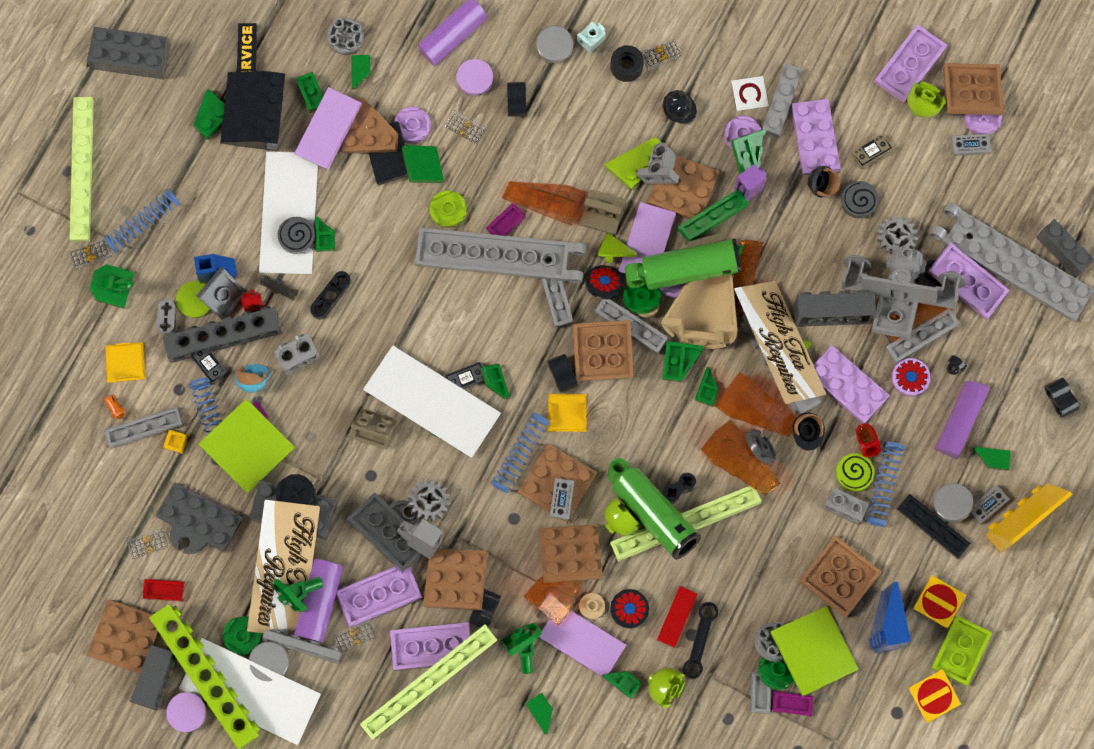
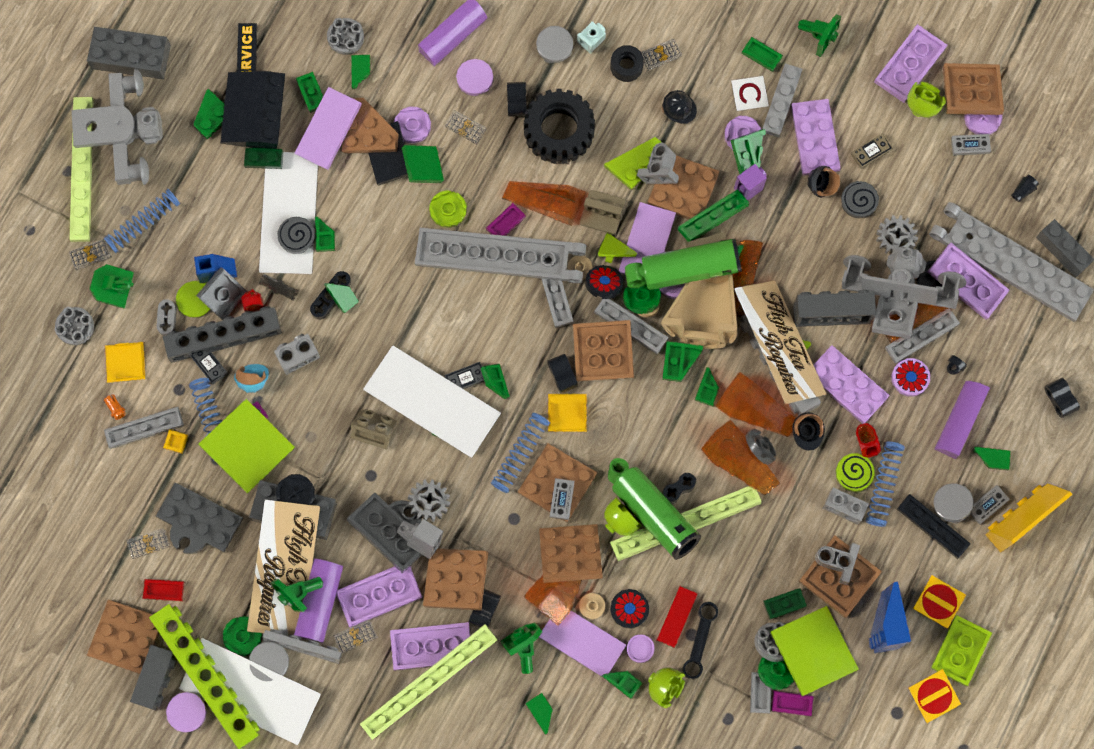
(74, 325): none -> light grey tile
(119, 127): none -> light grey piece
(263, 158): none -> dark green plate
(342, 296): none -> tile
(561, 103): none -> black tyre
(581, 264): none -> tan piece
(640, 648): none -> lavender piece
(762, 54): none -> green tile
(784, 603): none -> dark green plate
(822, 31): none -> green piece
(833, 562): none -> light grey tile
(1025, 187): none -> black cone

